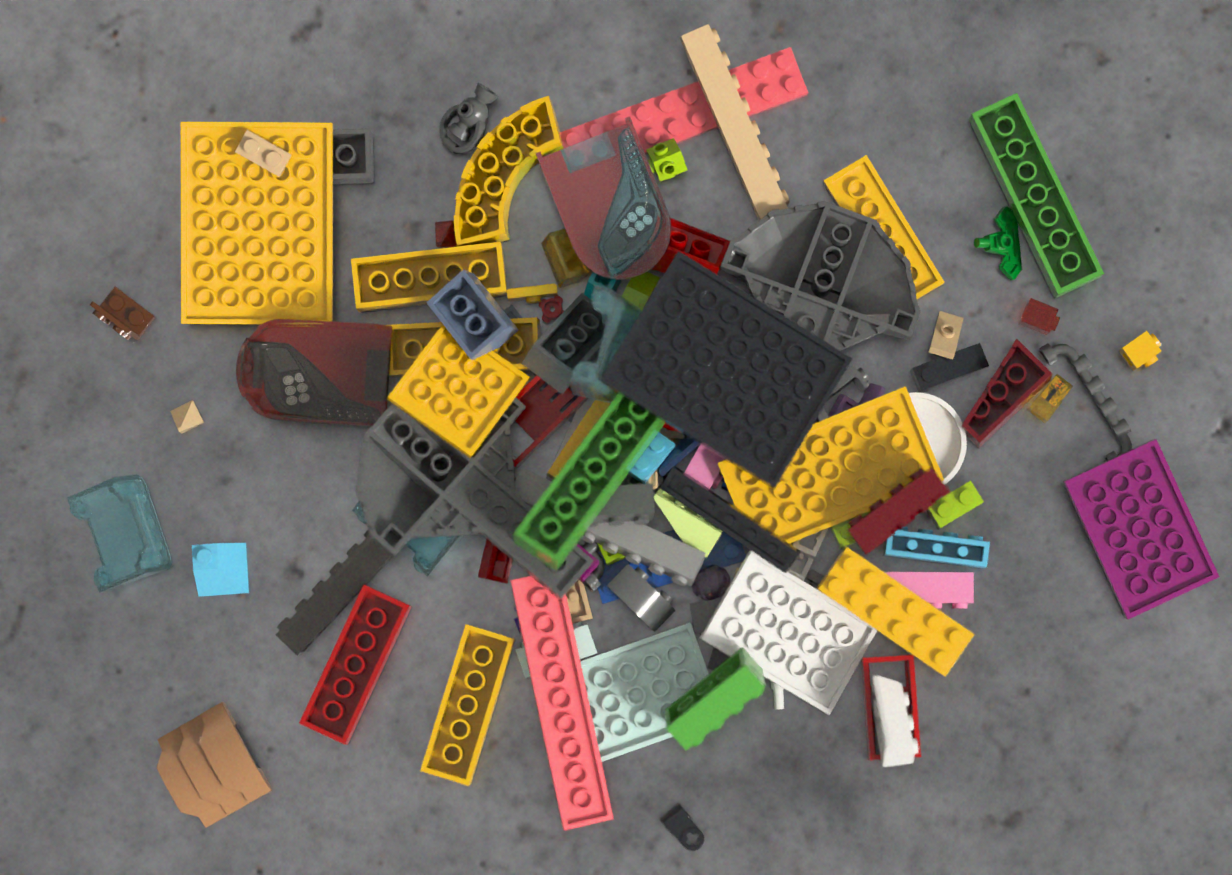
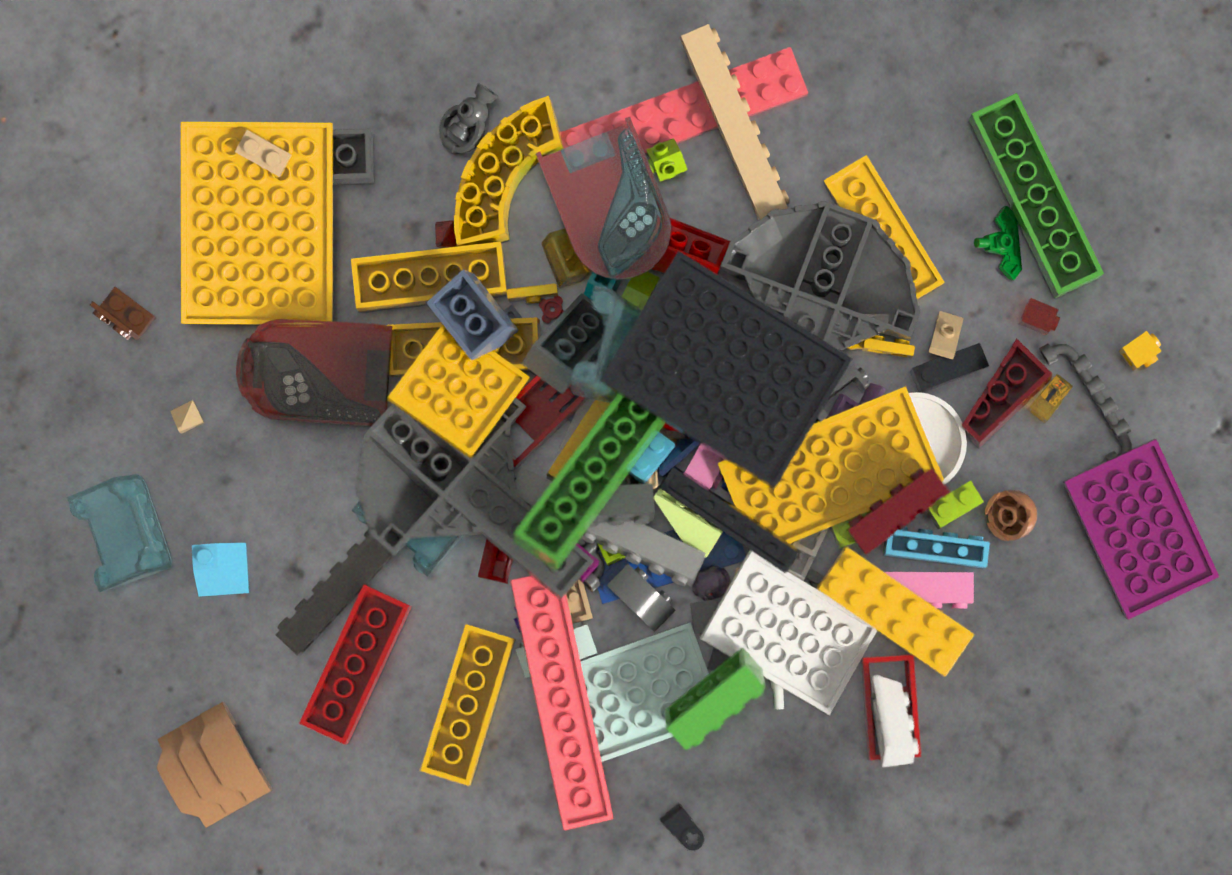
(878, 345): none -> yellow plate
(1011, 515): none -> nougat cylinder

